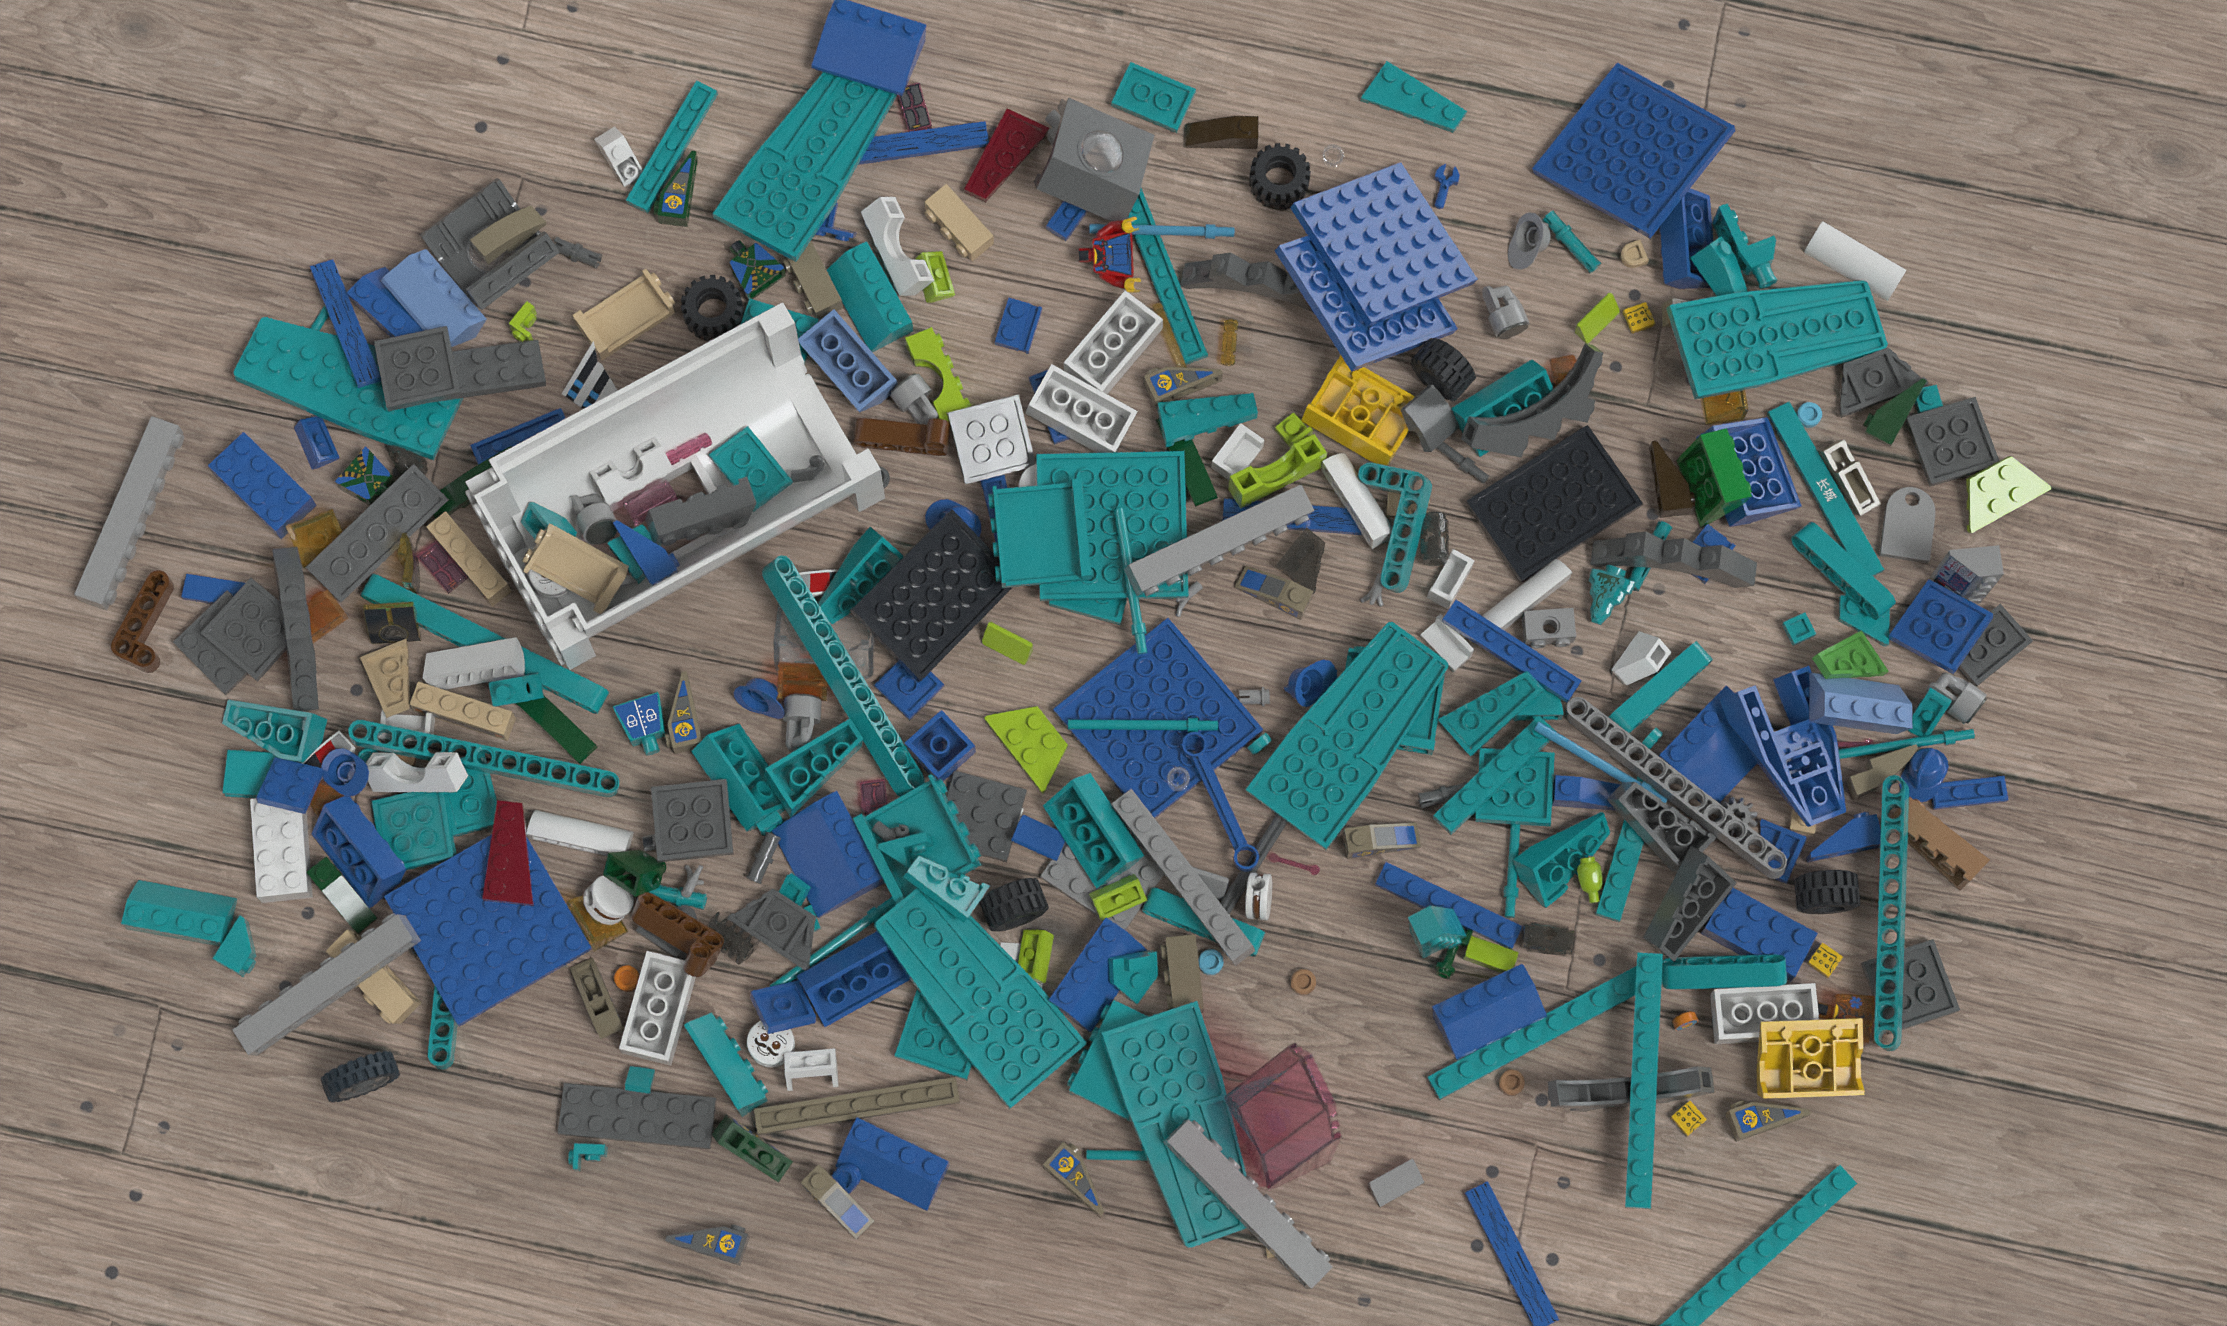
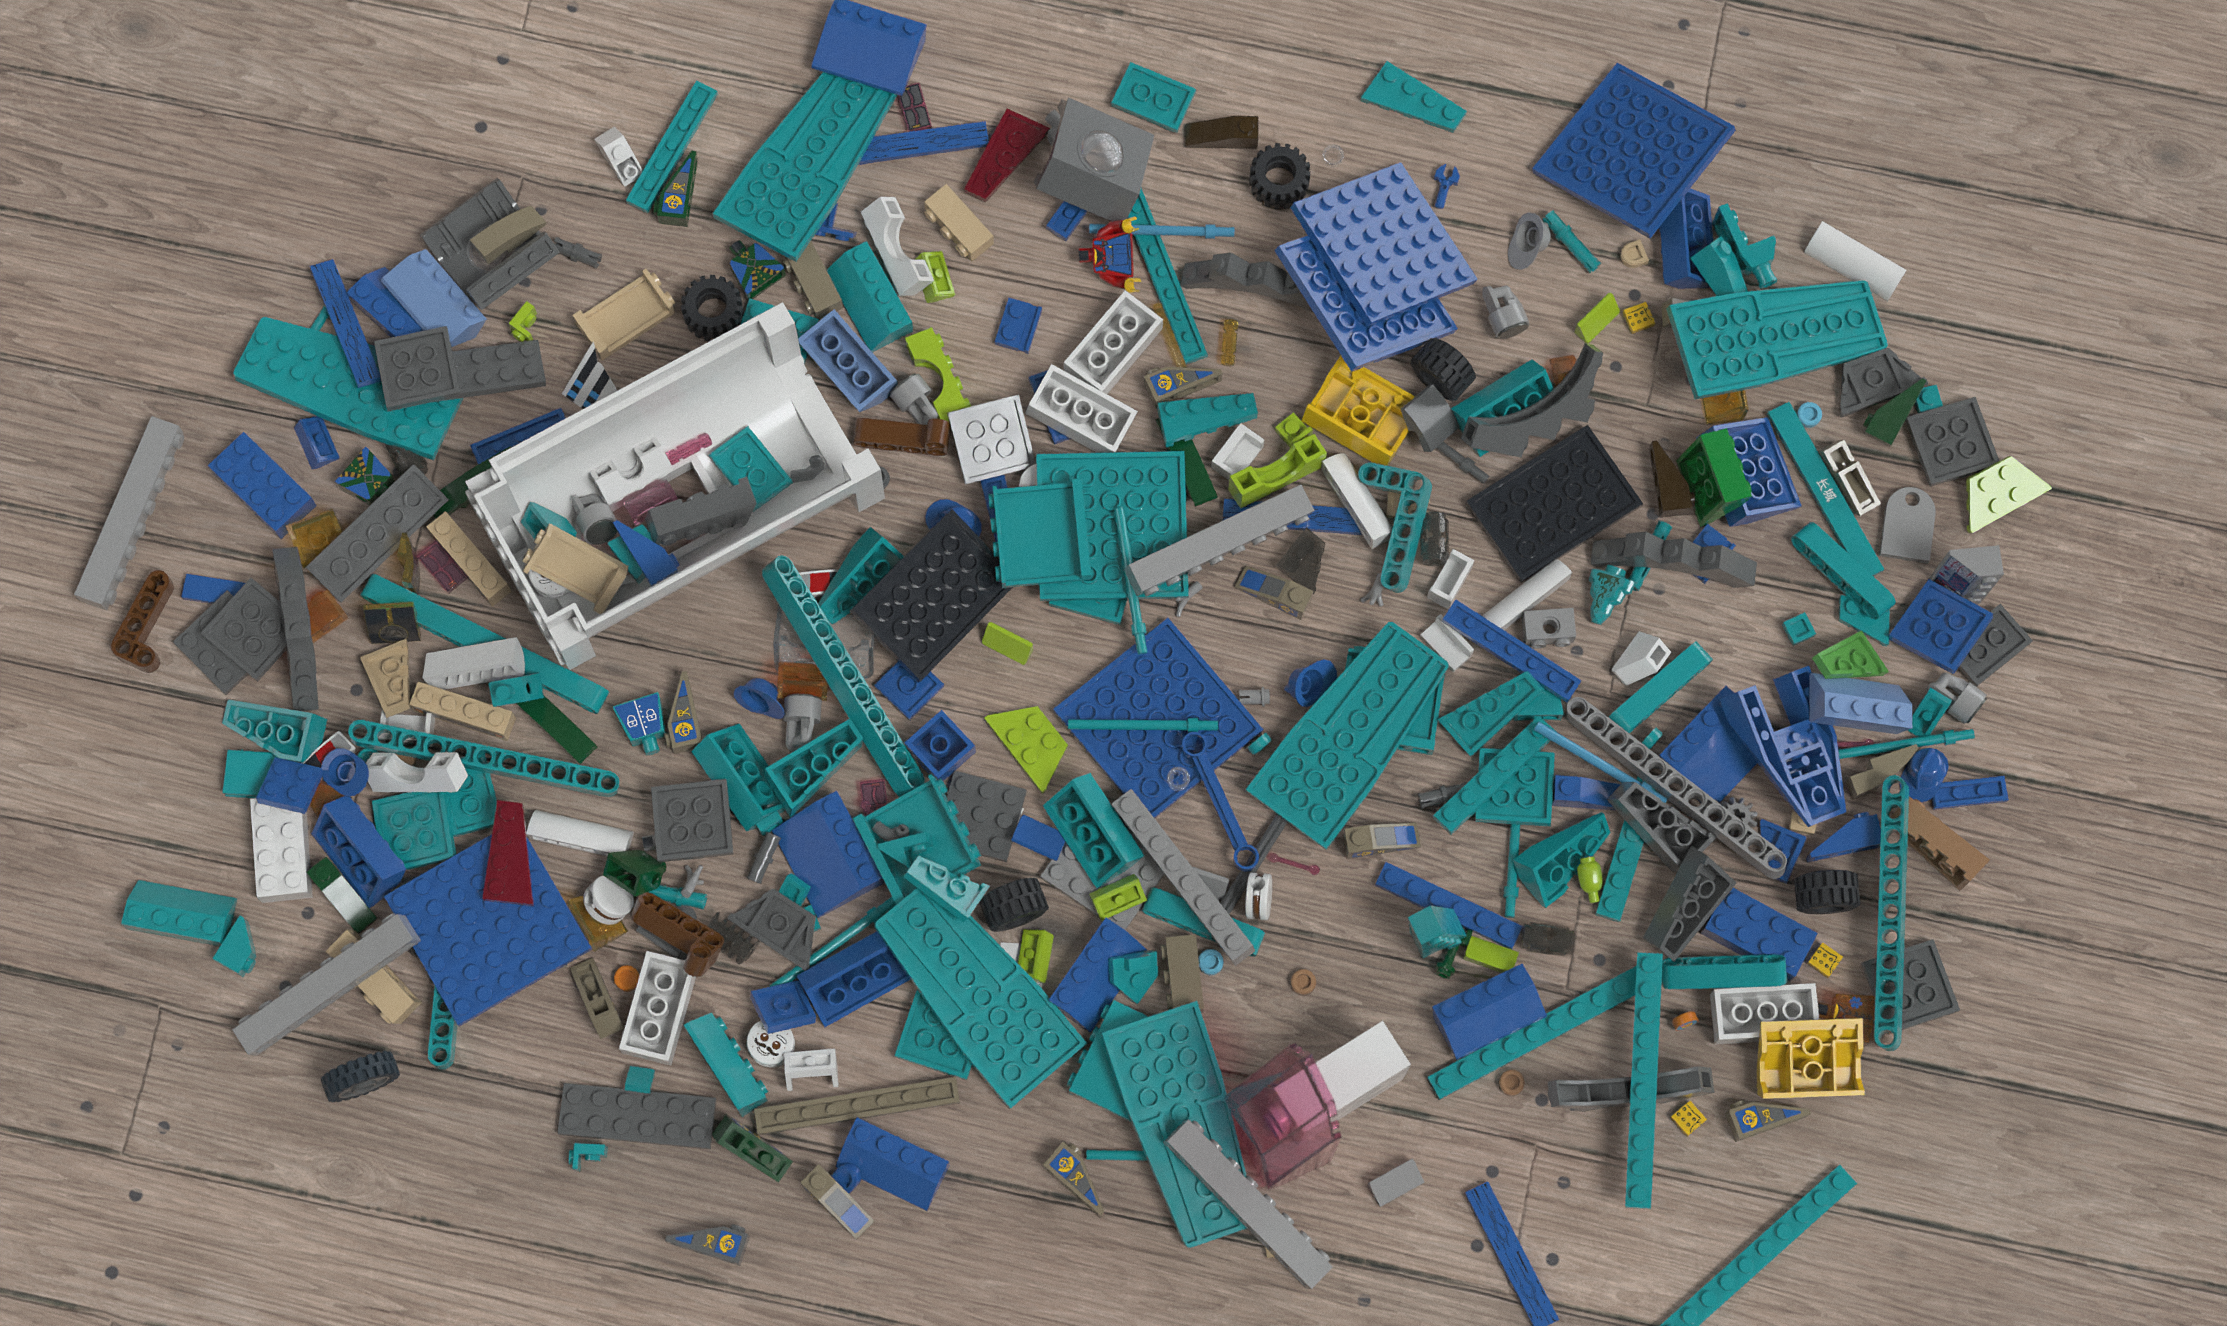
(1363, 1069): none -> white brick

